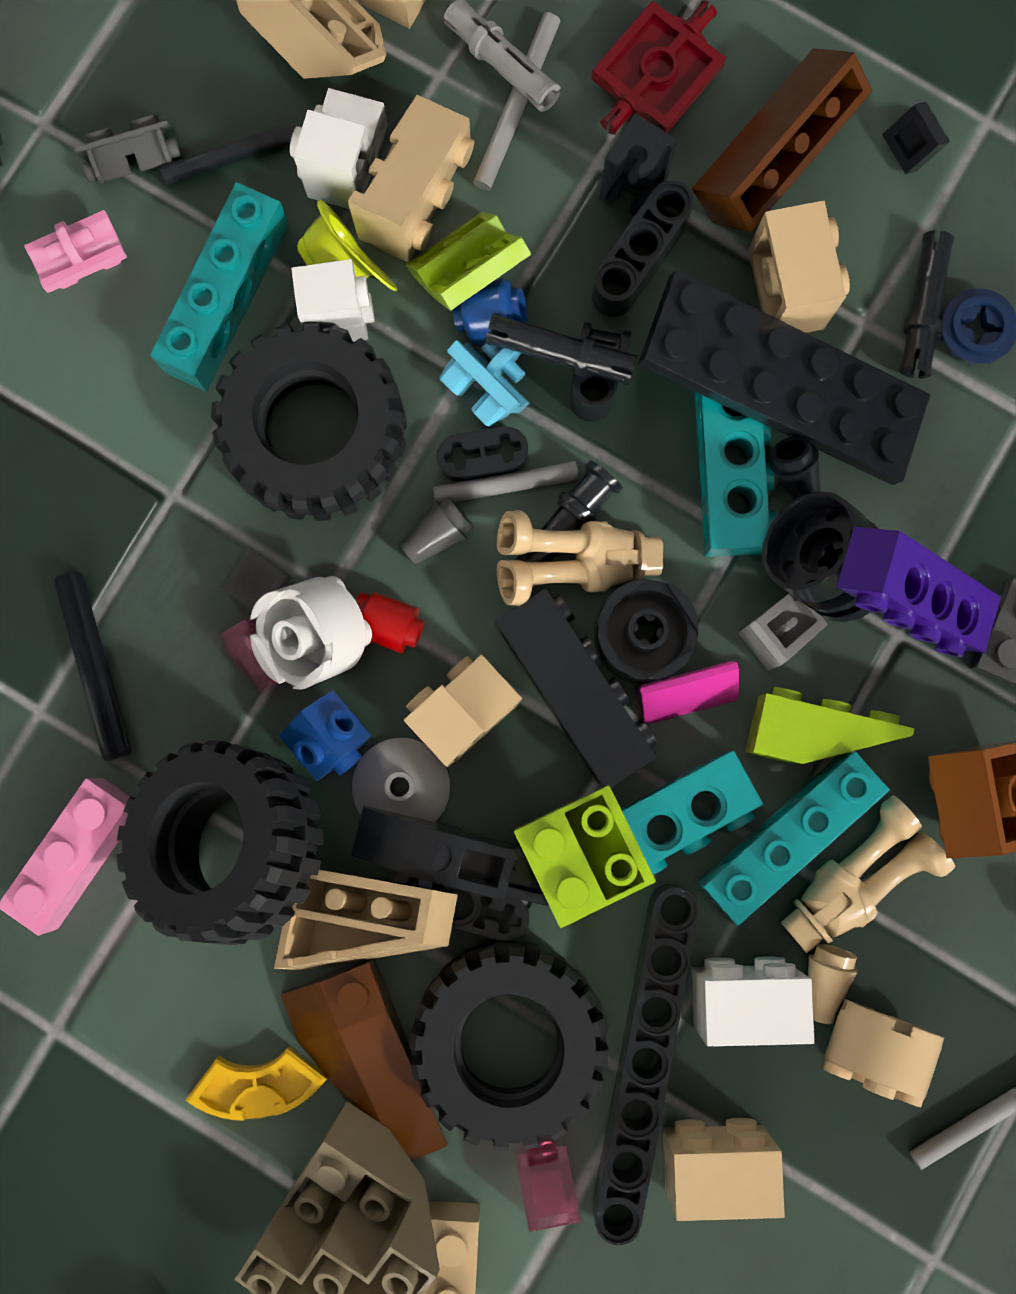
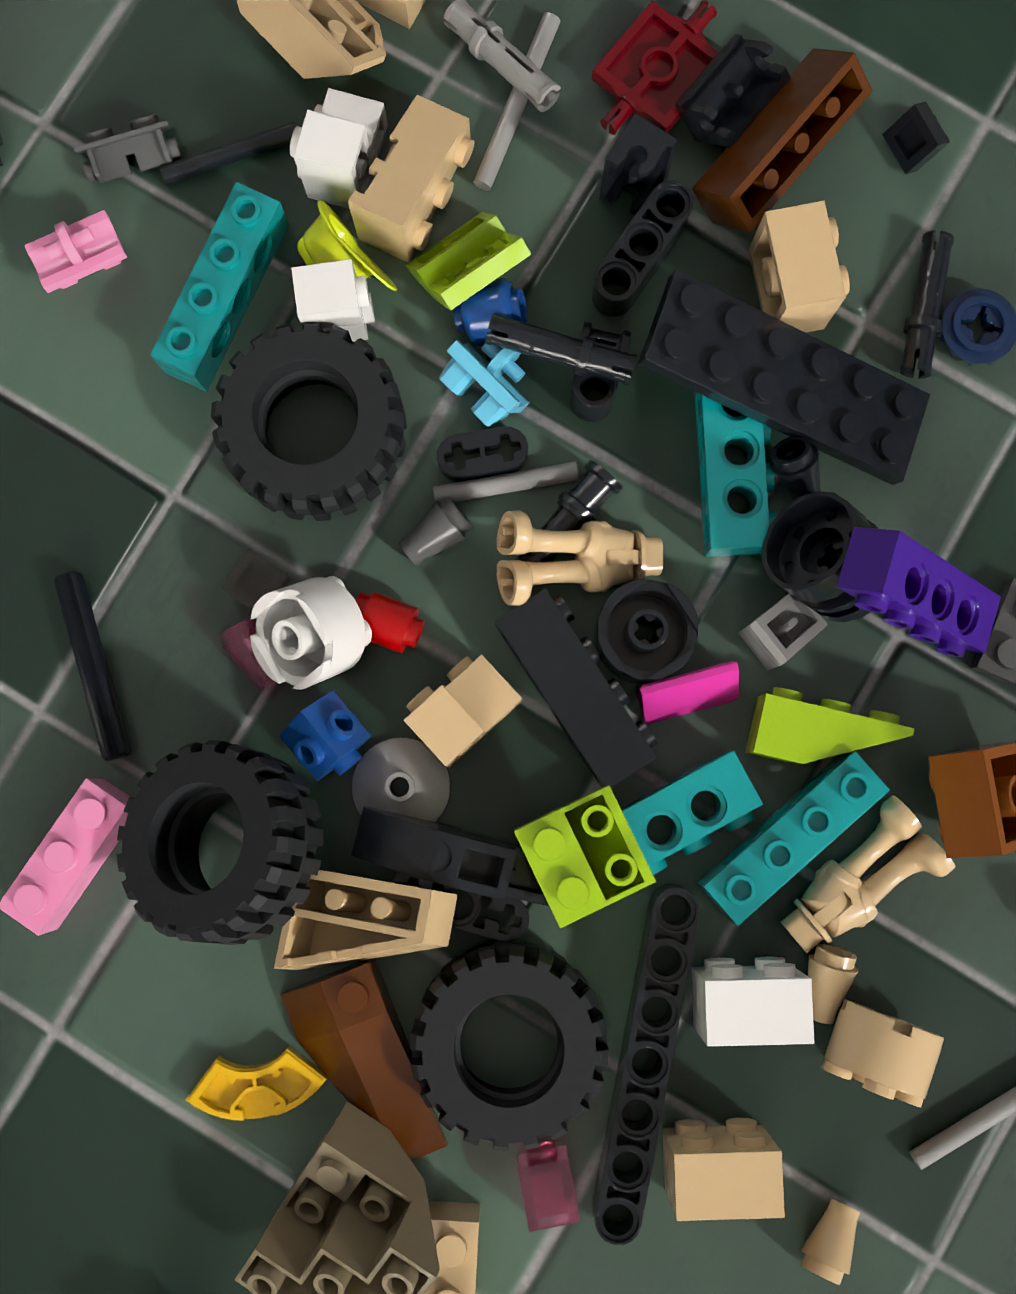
(731, 91): none -> black hinge
(832, 1243): none -> tan cone

